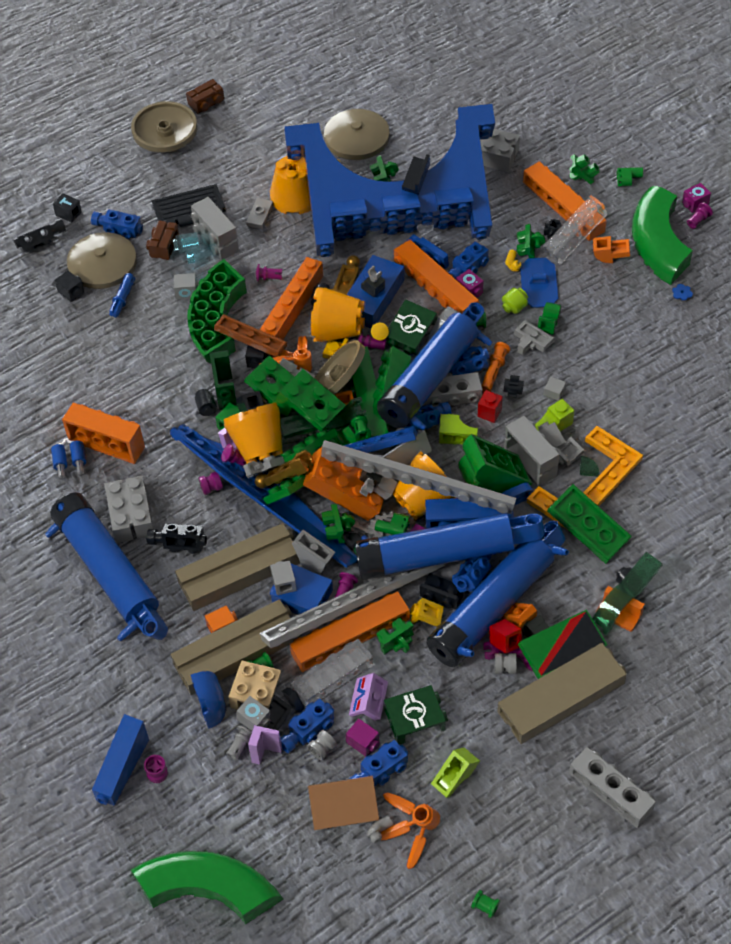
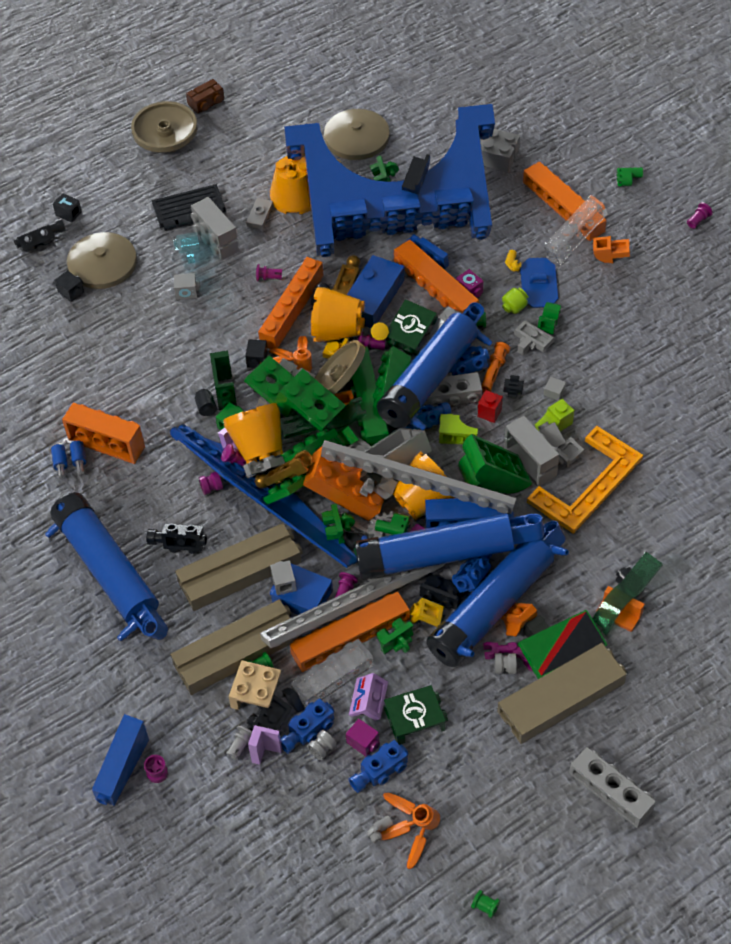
(118, 223): blue brick -> none
(120, 299): blue axle -> none
(128, 507): light grey piece -> none
(162, 238): reddish brown brick -> none
(207, 305): green brick -> none
(209, 877): green brick -> none
(210, 697): blue brick -> none
(220, 619): orange brick -> none
(249, 401): black brick -> none
(250, 336): dark orange tile -> none
(252, 714): light grey brick -> none
(312, 553): light grey slope -> none
(343, 802): medium nougat tile -> none
(360, 425): green bush -> none
(374, 283): pearl dark grey piece -> none
(385, 440): blue tile -> none
(454, 771): lime arch -> none
(471, 258): blue brick -> none
(505, 636): red brick -> none
(520, 492): blue beam -> none
(531, 240): green hips -> none
(551, 228): black gear -> none
(581, 170): green hips -> none
(588, 467): clear green tile -> none
(589, 523): green tile -> none
(655, 237): green brick -> none
(682, 292): blue plant -> none
(694, 196): magenta brick -> none

